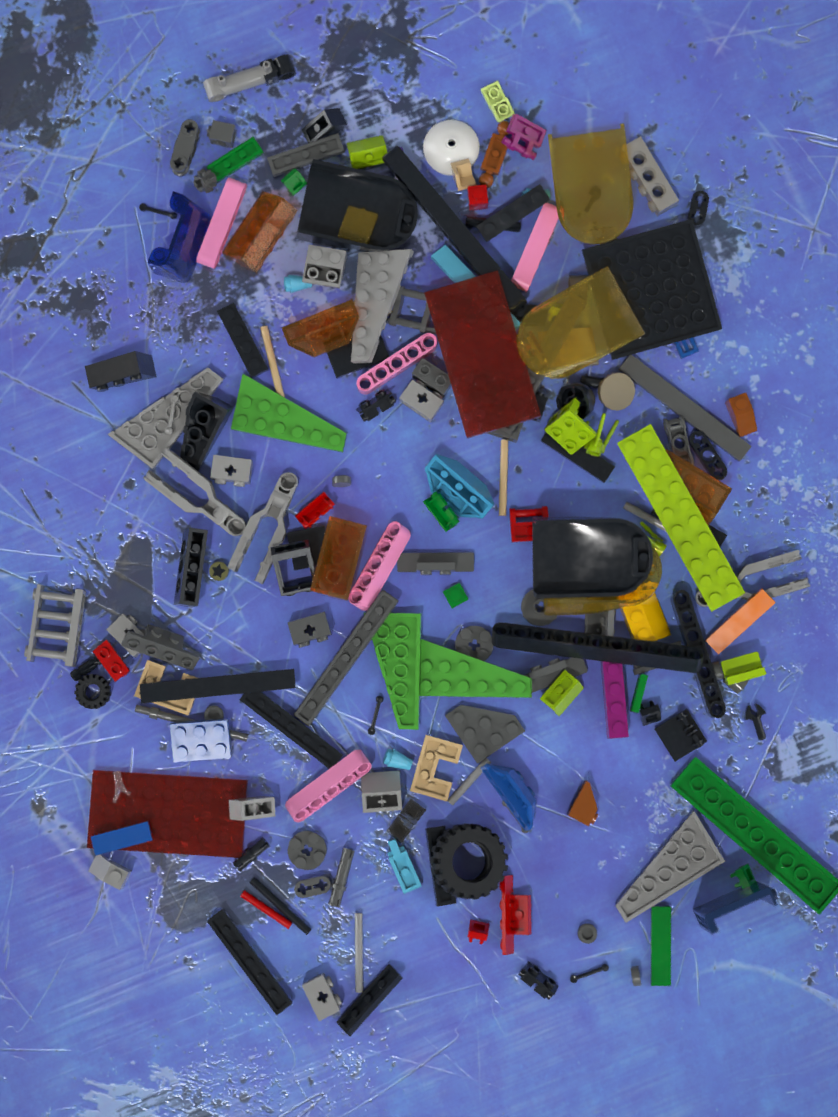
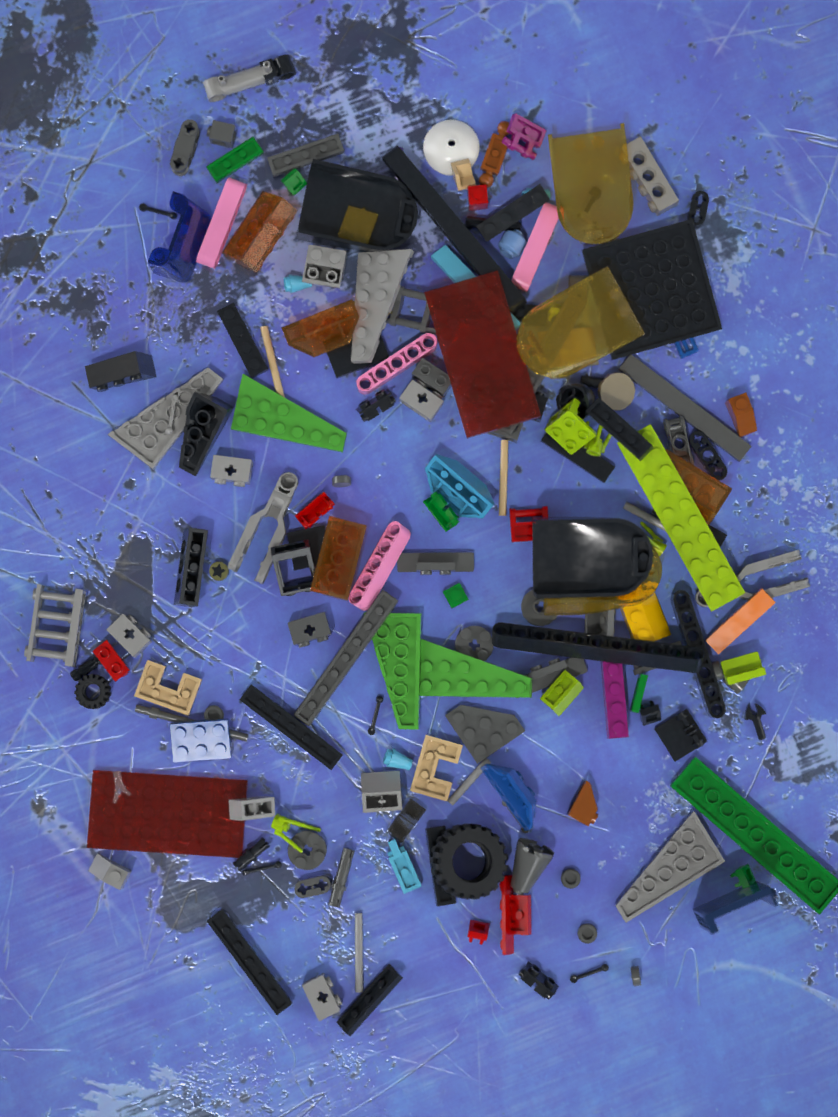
(121, 838): blue tile -> none
(161, 645): dark grey bracket -> none
(205, 181): dark grey gear -> none
(214, 509): light grey piece -> none
(217, 686): black tile -> none
(266, 909): red bar -> none
(278, 864): none -> black hinge
(280, 906): black bar -> none
(283, 823): none -> lime plant
(324, 125): black slope -> none
(328, 785): bright pink beam -> none
(367, 152): lime panel -> none
(497, 101): yellowish green slope -> none
(512, 244): none -> medium blue head
(529, 864): none -> dark grey cone
(570, 878): none -> dark grey tile
(619, 429): none -> black plate
(661, 946): green tile -> none

